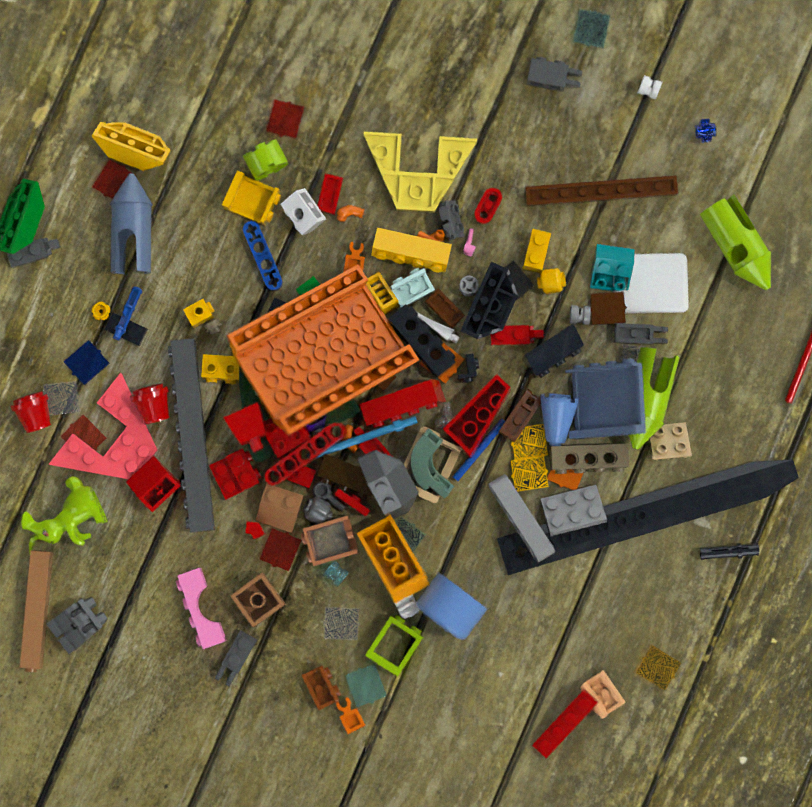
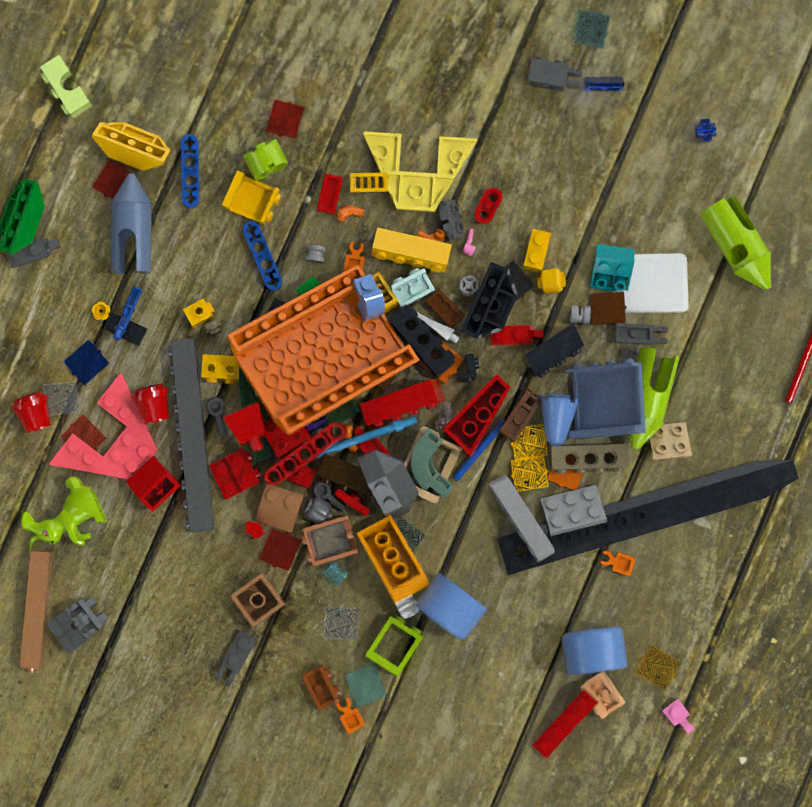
(56, 73): none -> yellowish green arch
(190, 171): none -> blue beam
(192, 585): bright pink arch -> none
(215, 407): none -> dark grey plate
(311, 217): white brick -> none
(315, 253): none -> light grey wheel
(353, 182): none -> yellow slope
(371, 298): none -> medium blue brick
(594, 650): none -> medium blue piece
(601, 190): reddish brown plate -> none
(604, 83): none -> clear blue slope
(621, 563): none -> orange plate
(649, 87): white wheel -> none
(677, 714): none -> bright pink plate
(729, 551): black pin -> none

